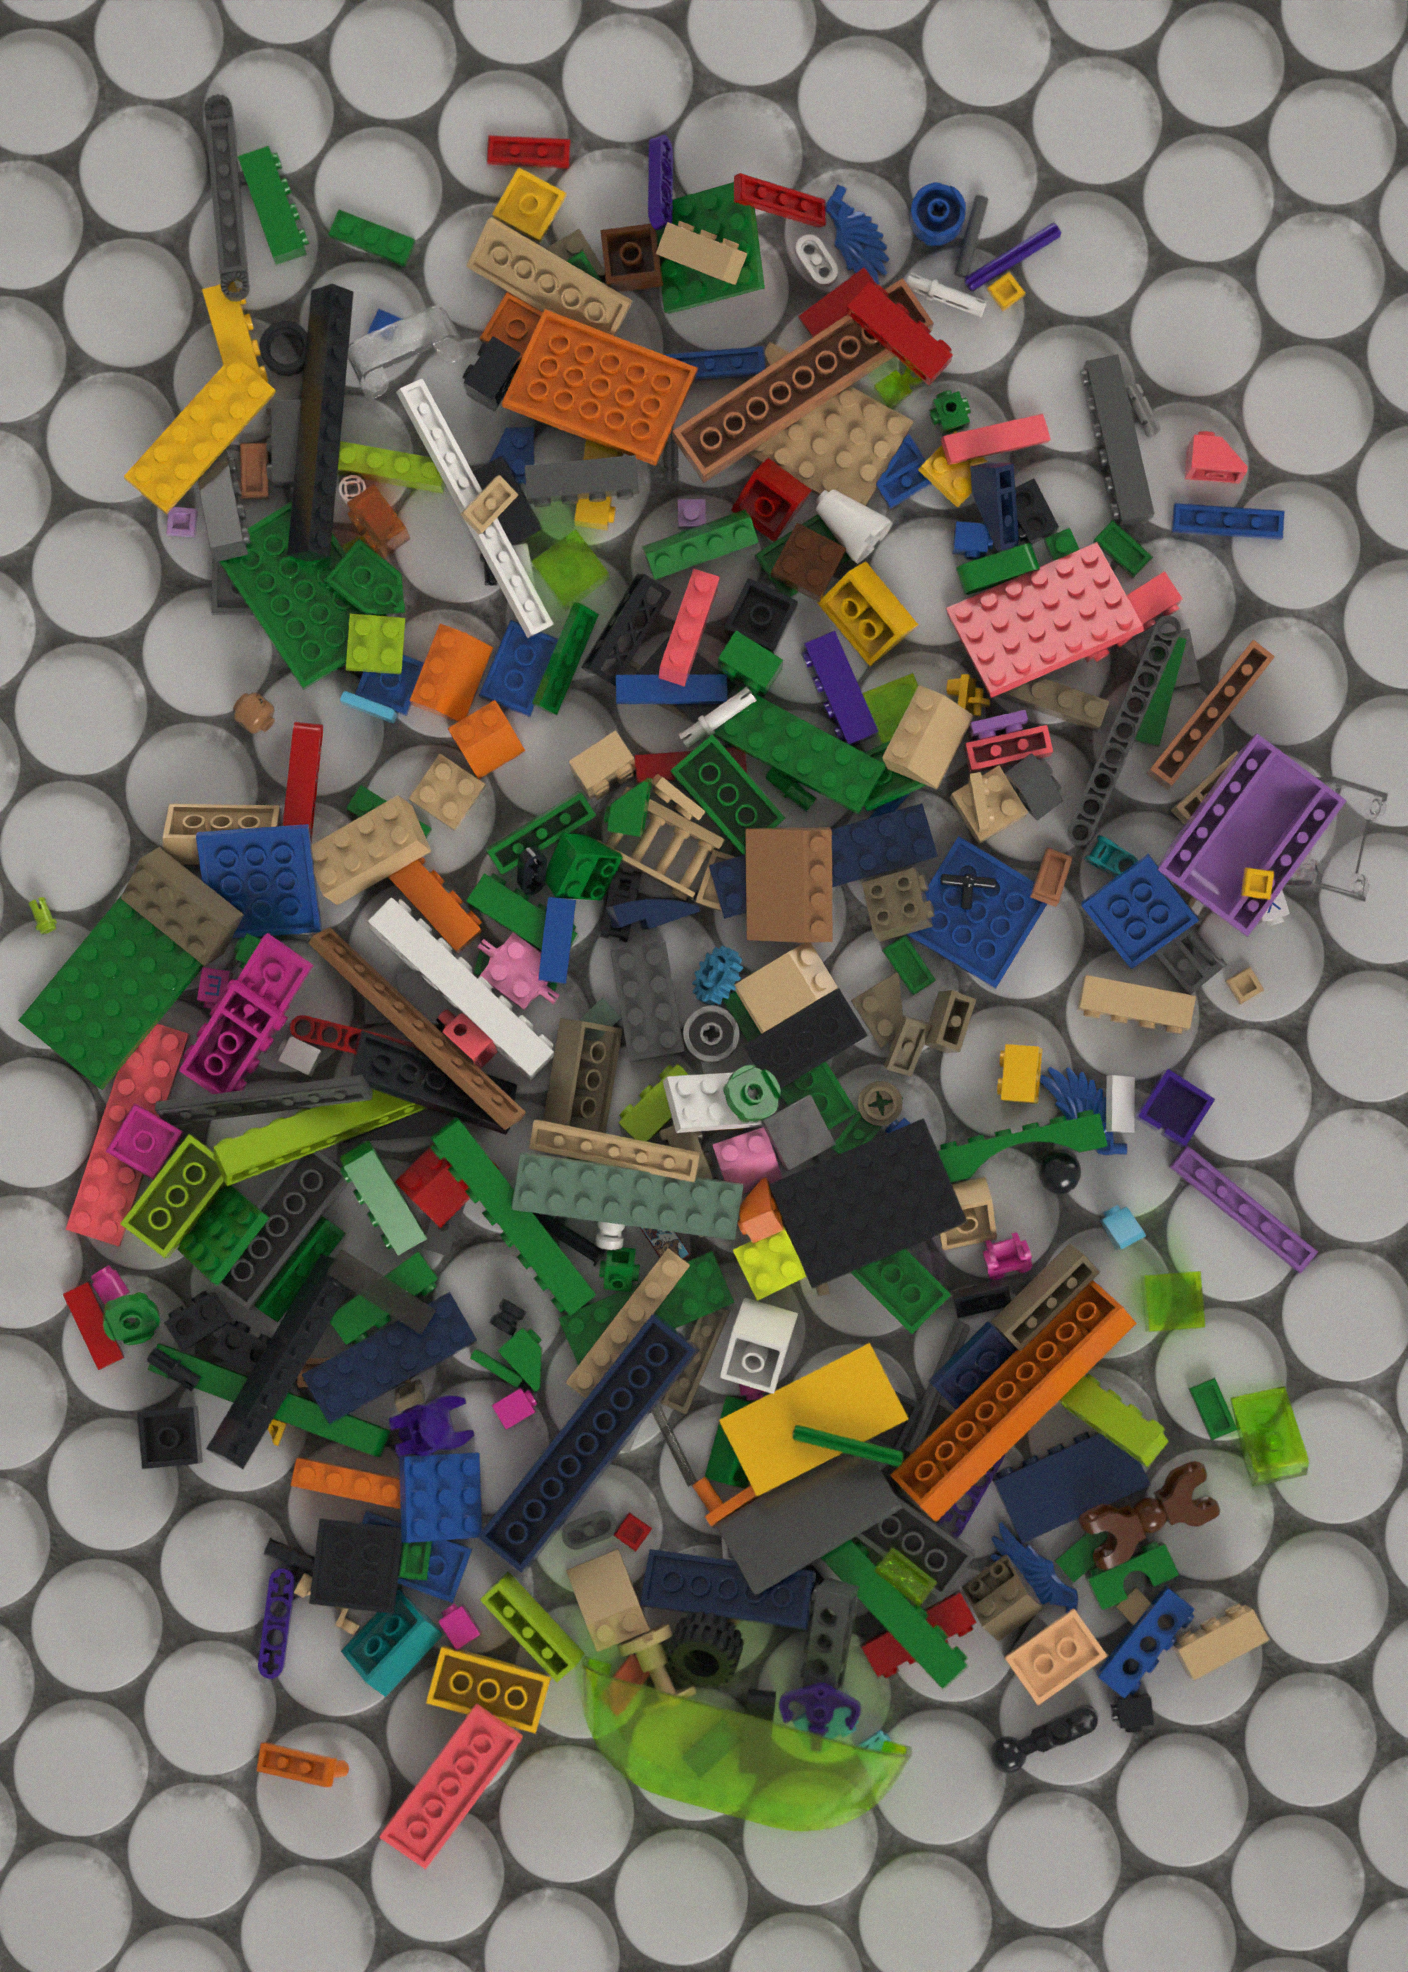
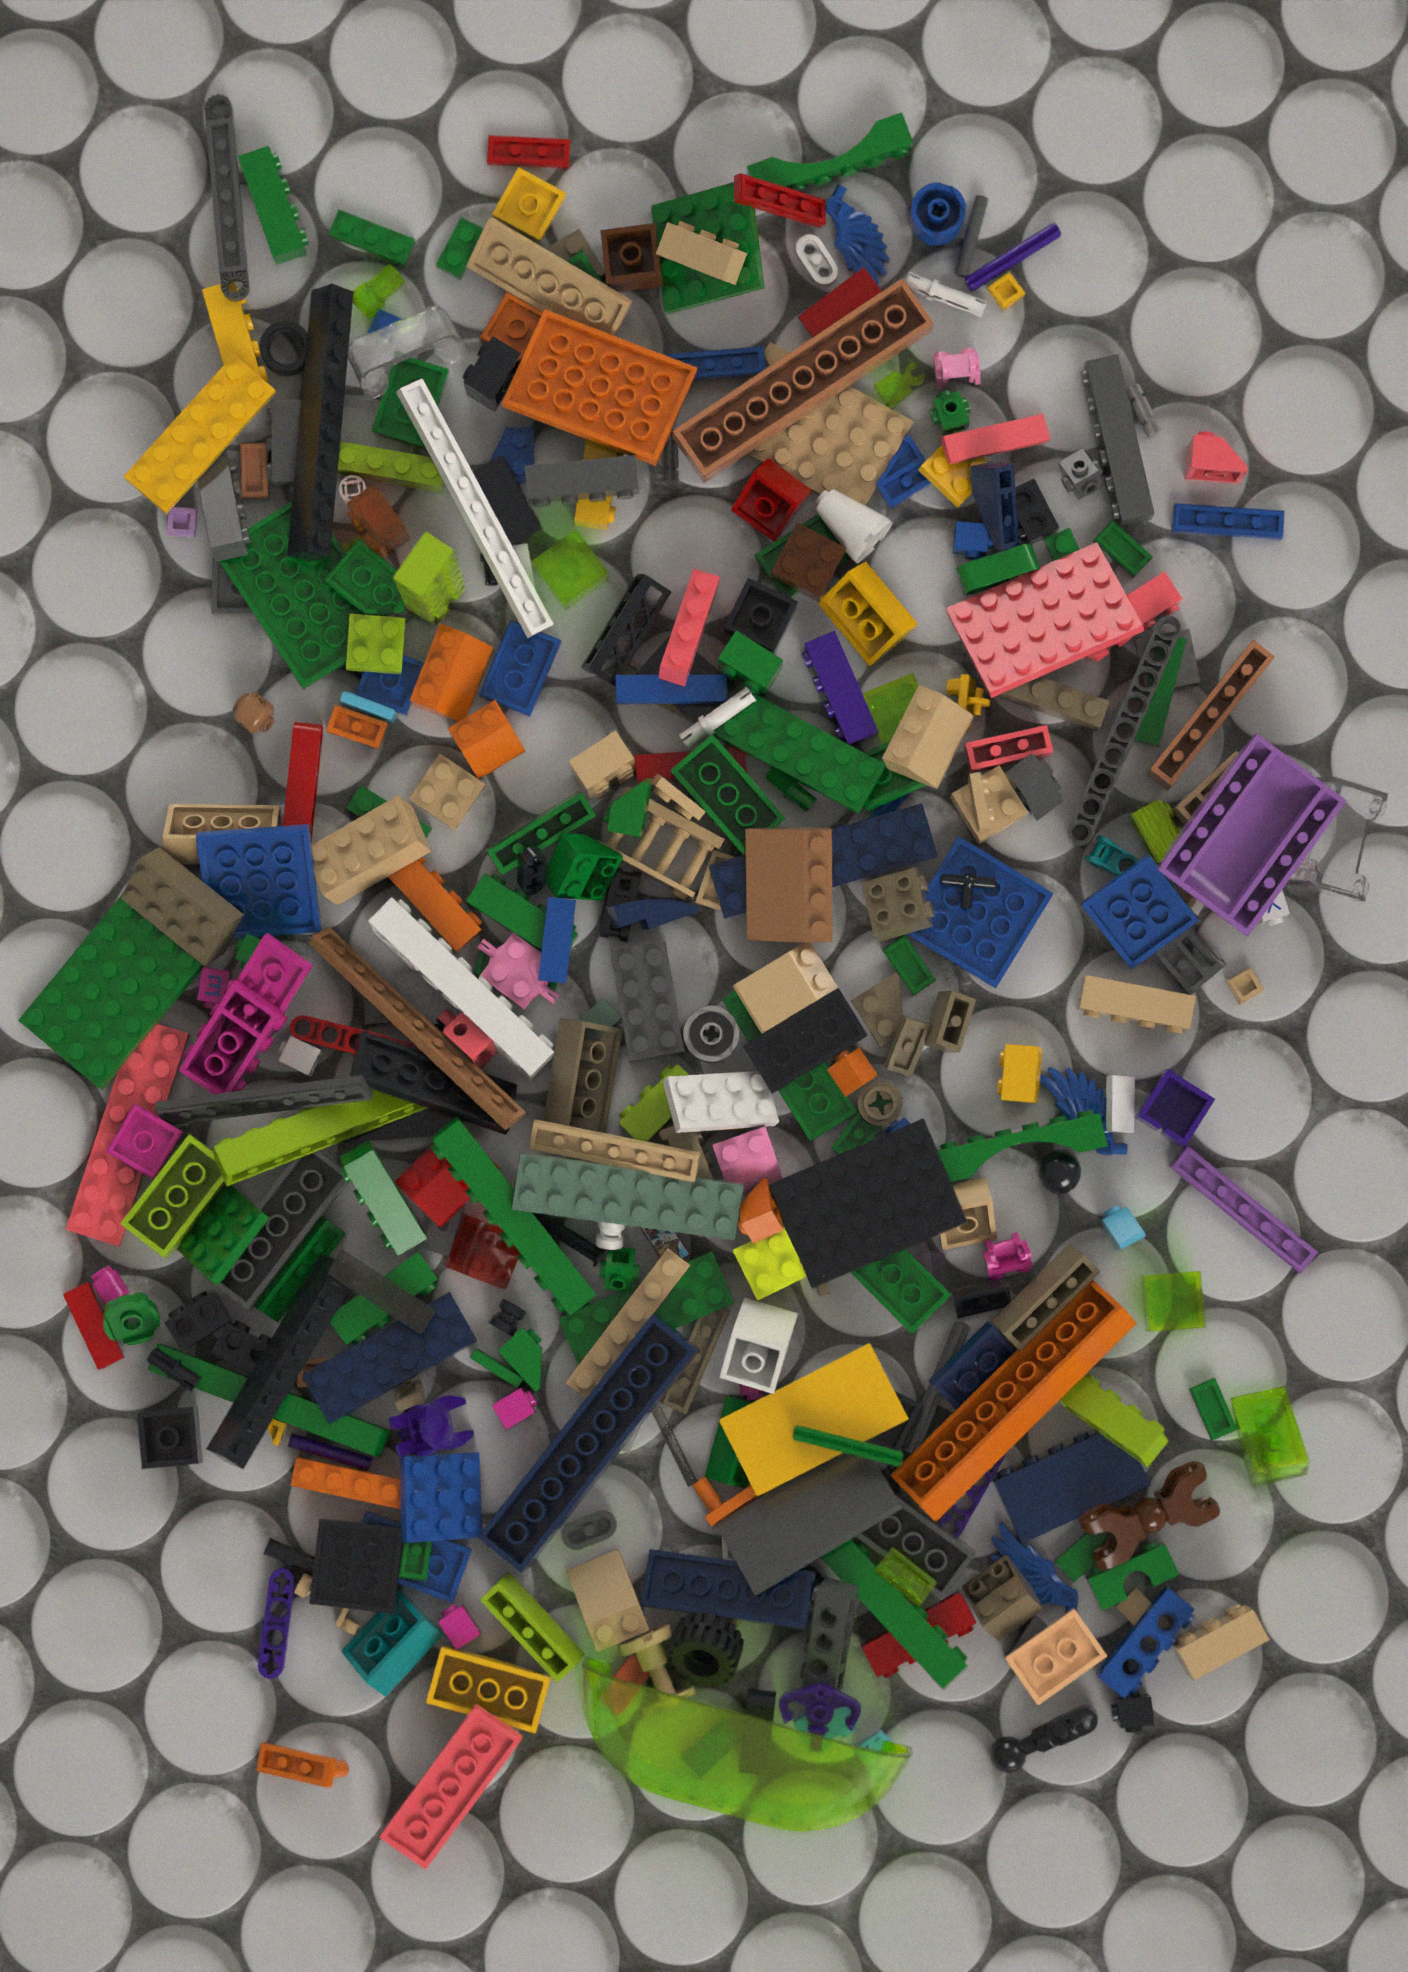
(42, 916): lime pin -> none
(330, 1452): none -> dark purple piece
(357, 727): none -> orange plate
(372, 295): none -> clear neon green piece
(392, 417): none -> green plate
(430, 579): none -> lime brick
(459, 248): none -> green plate
(483, 1253): none -> clear red bracket
(489, 504): tan plate -> none
(565, 658): green plate -> none
(632, 1531): red tile -> none
(660, 182): dark purple beam -> none
(691, 513): lavender plate -> none
(700, 544): green brick -> none
(717, 975): dark azure gear -> none
(737, 1093): green plate -> none
(798, 1132): flat silver tile -> none
(851, 1071): none -> orange brick
(885, 140): none -> green arch
(899, 333): red brick -> none
(956, 366): none -> bright pink piece
(997, 725): medium lavender plate -> none
(1051, 877): nougat tile -> none
(1080, 474): none -> dark grey brick
(1155, 828): none -> lime brick
(1257, 883): yellow tile -> none

